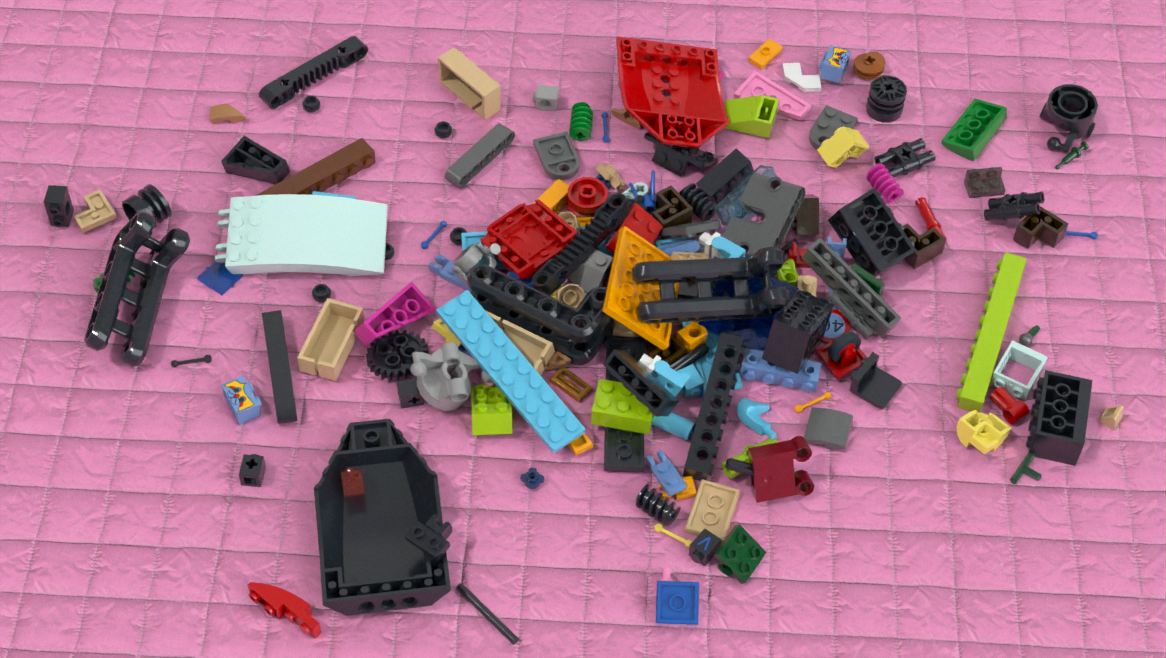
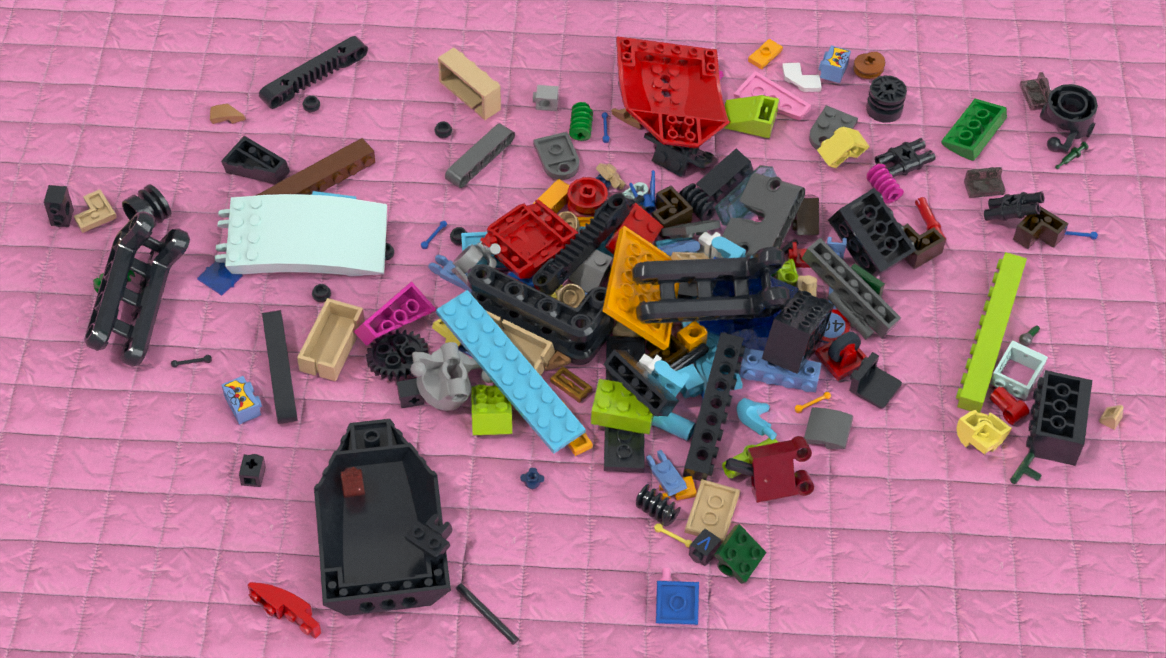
(1036, 92): none -> clear smoke bracket

